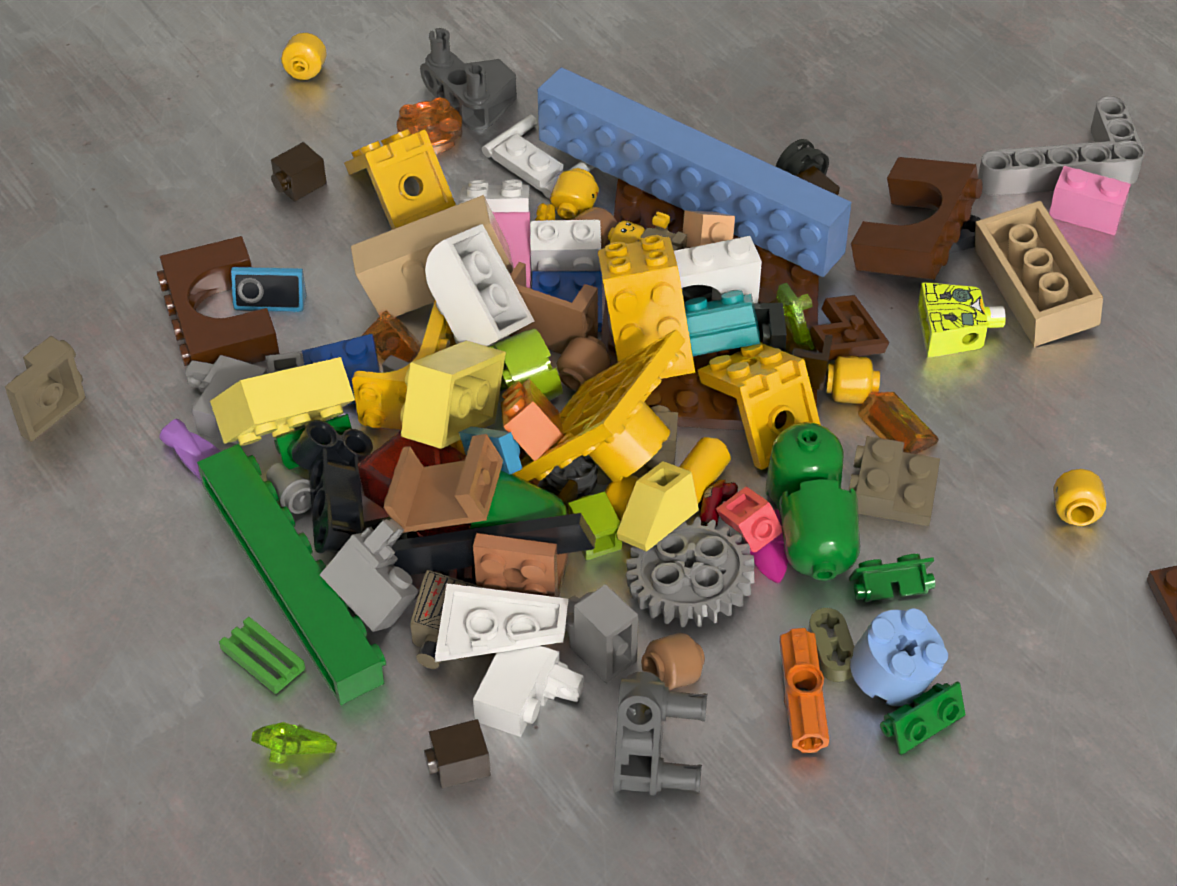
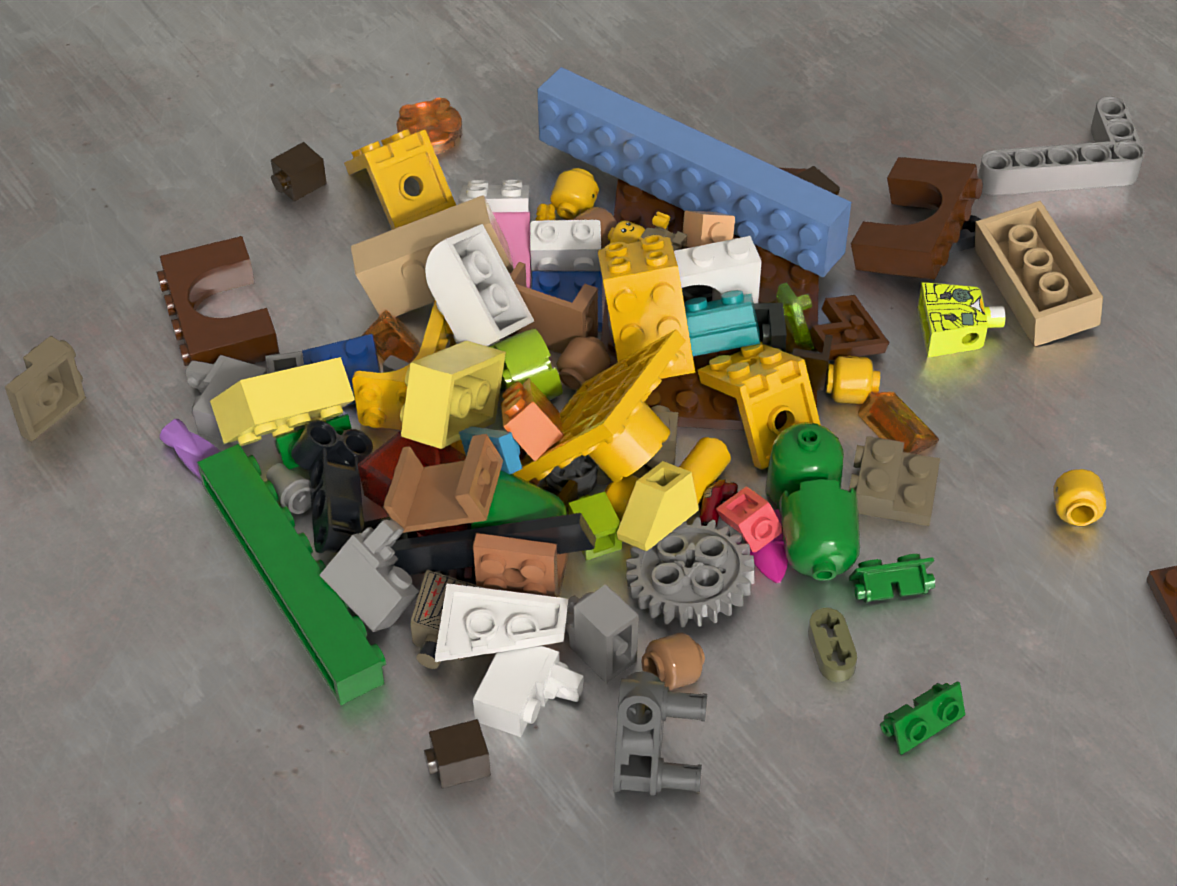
(242, 636): bright green tile -> none
(268, 288): slope -> none
(291, 739): clear neon green piece -> none
(303, 56): yellow head -> none
(475, 89): dark grey piece -> none
(527, 159): white plate -> none
(796, 161): pearl dark grey wheel -> none
(804, 708): orange piece -> none
(898, 656): light blue brick -> none
(1089, 200): bright pink brick -> none

